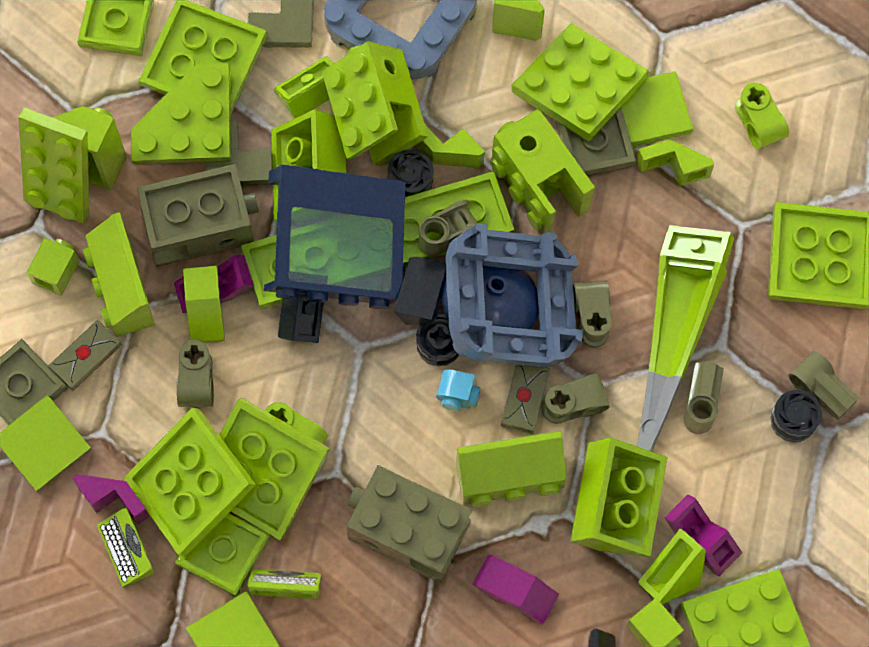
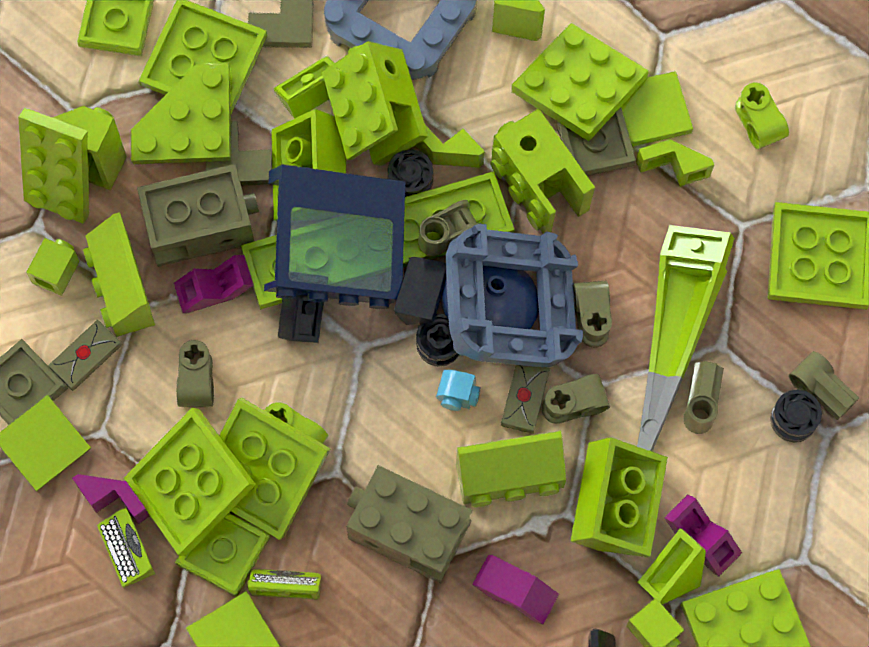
(203, 304): lime slope -> none

